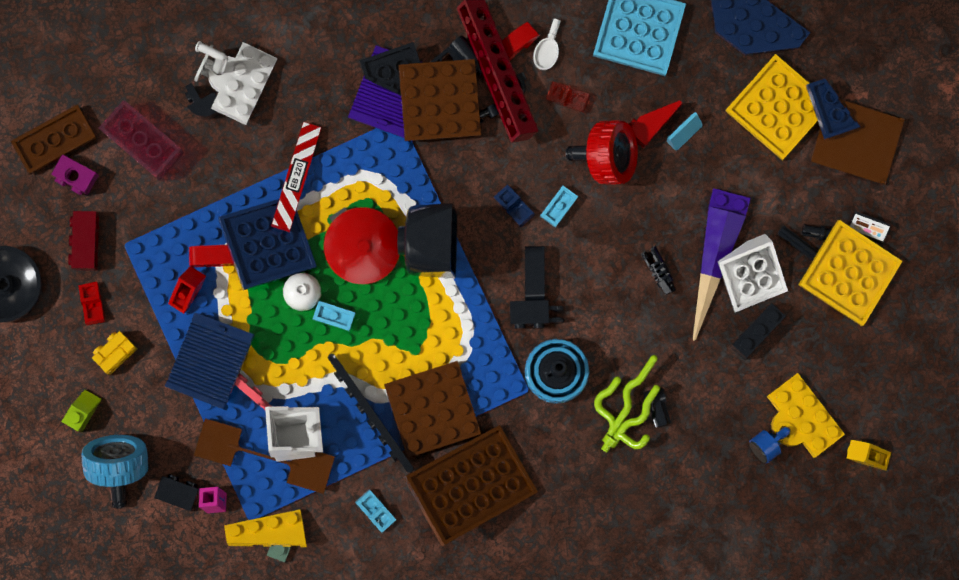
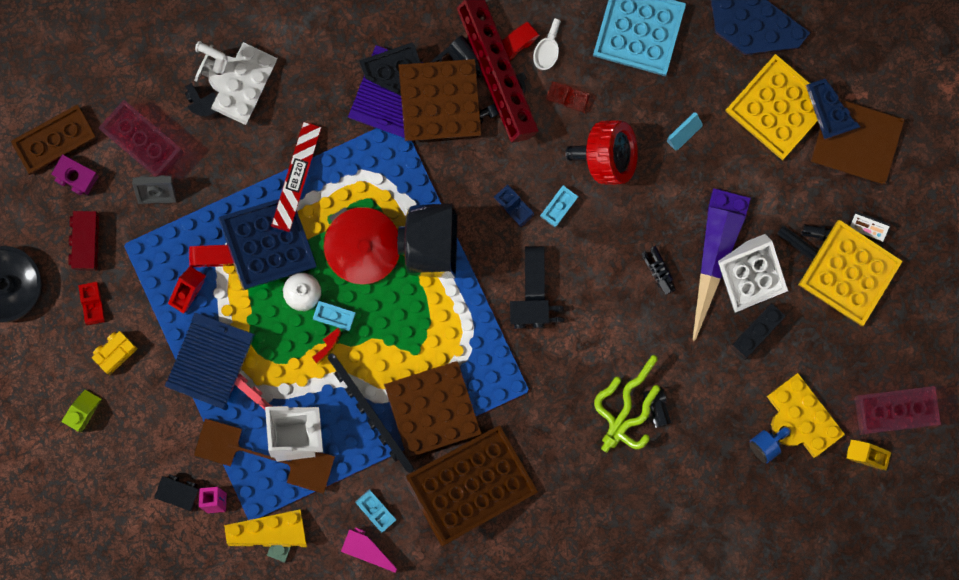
(115, 463): dark azure wheel -> none
(154, 189): none -> dark grey plate
(330, 340): none -> red slope
(362, 547): none -> dark pink slope
(556, 371): dark azure wheel -> none
(651, 123): red slope -> none
(897, 410): none -> clear pink brick

